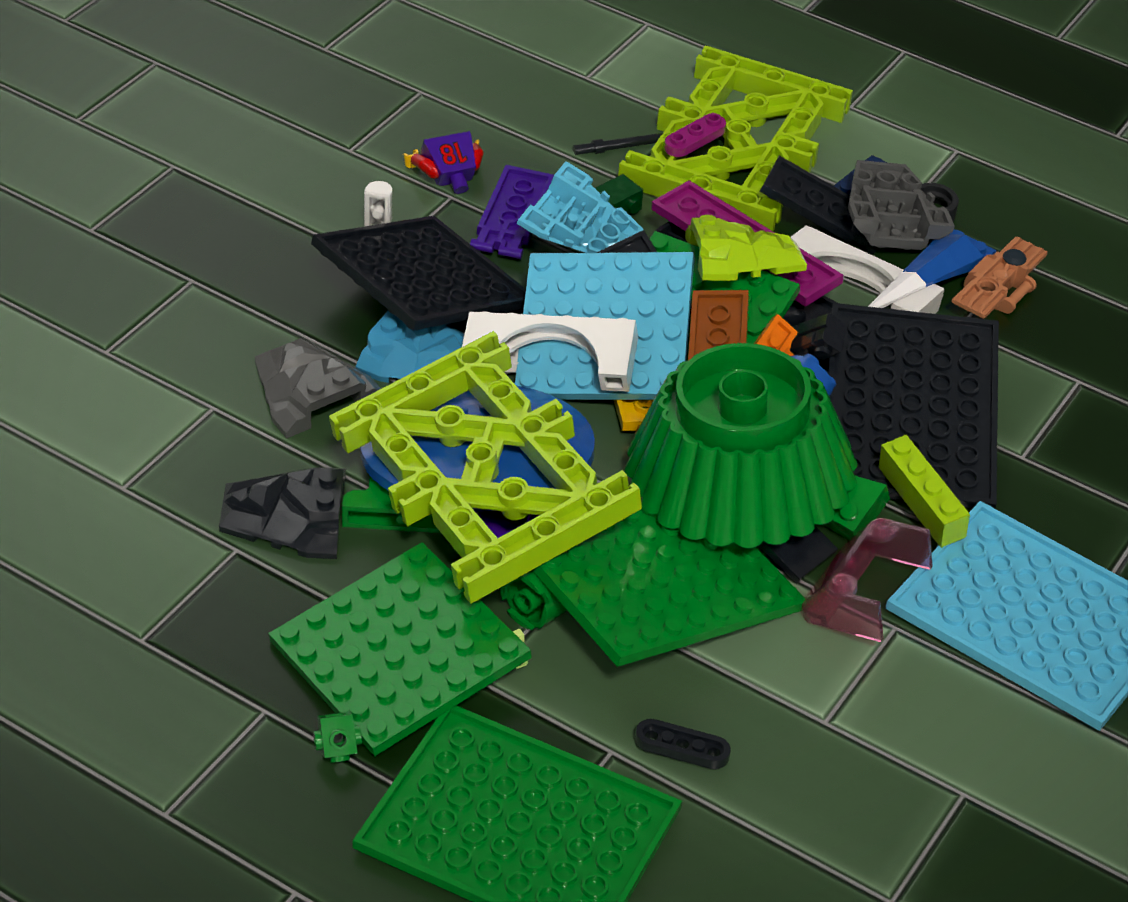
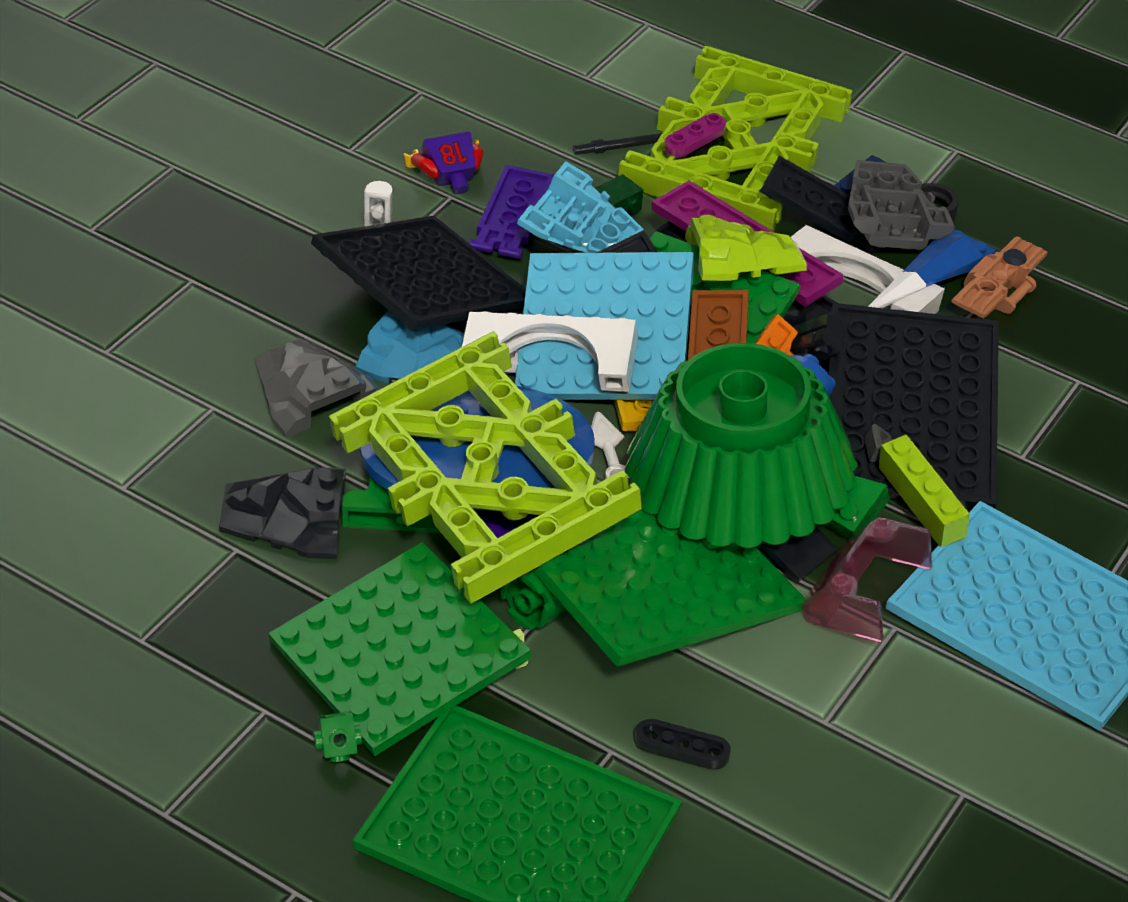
(607, 438): none -> white piece
(874, 439): none -> dark grey slope

